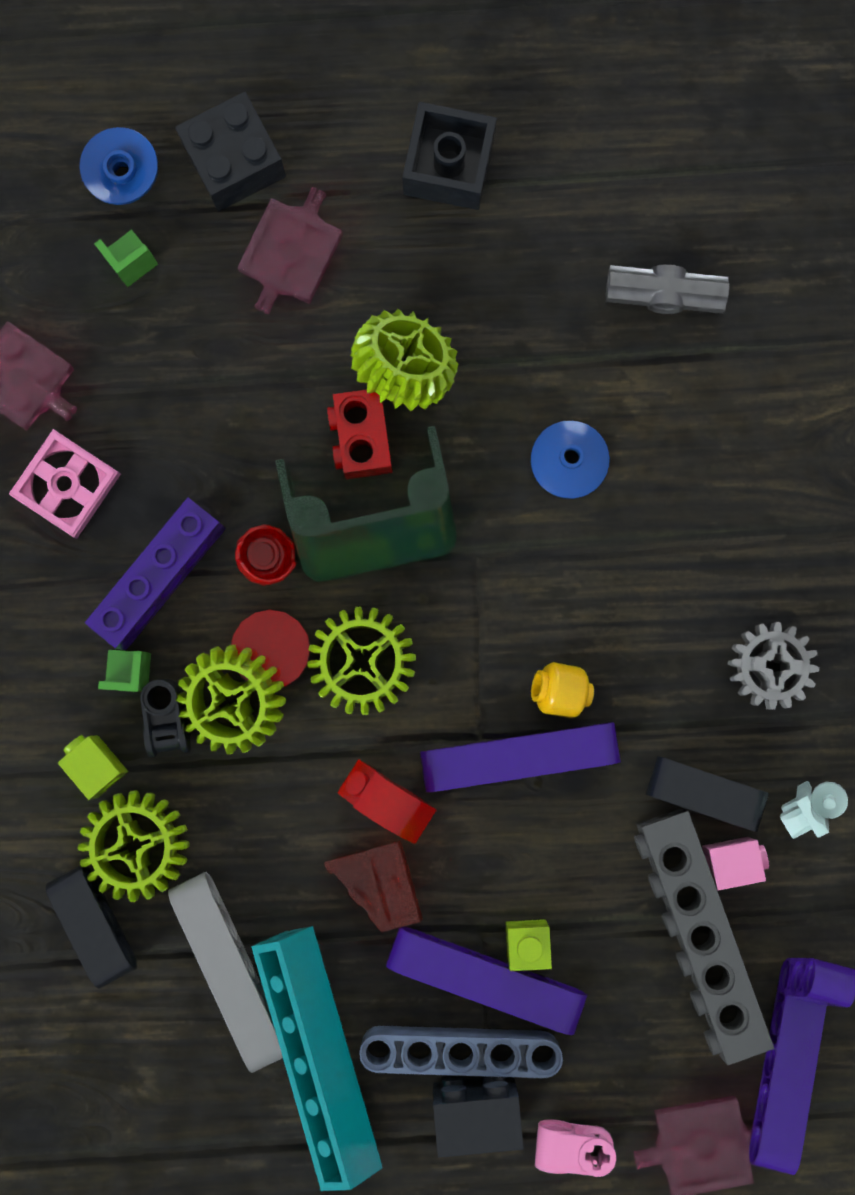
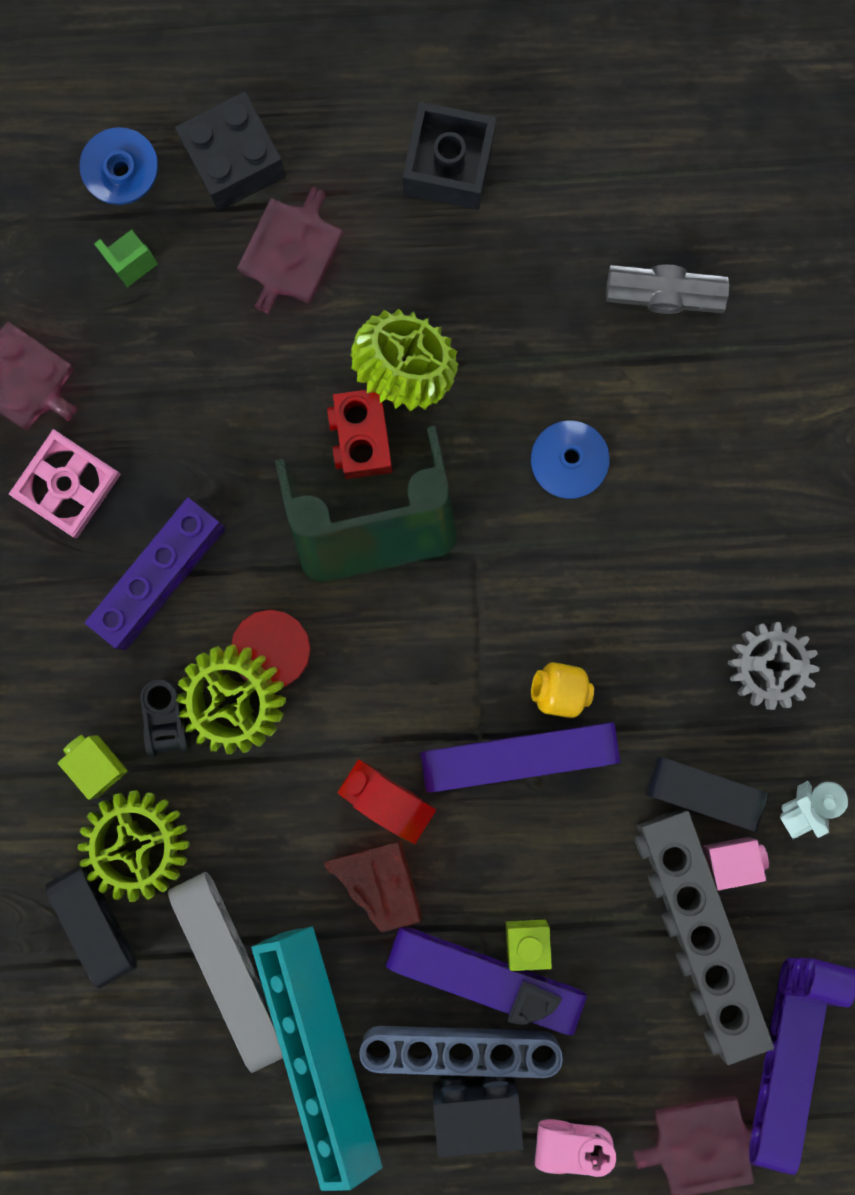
(126, 671): bright green panel -> none
(265, 555): red hair -> none
(340, 634): lime gear -> none
(532, 1004): none -> black tile

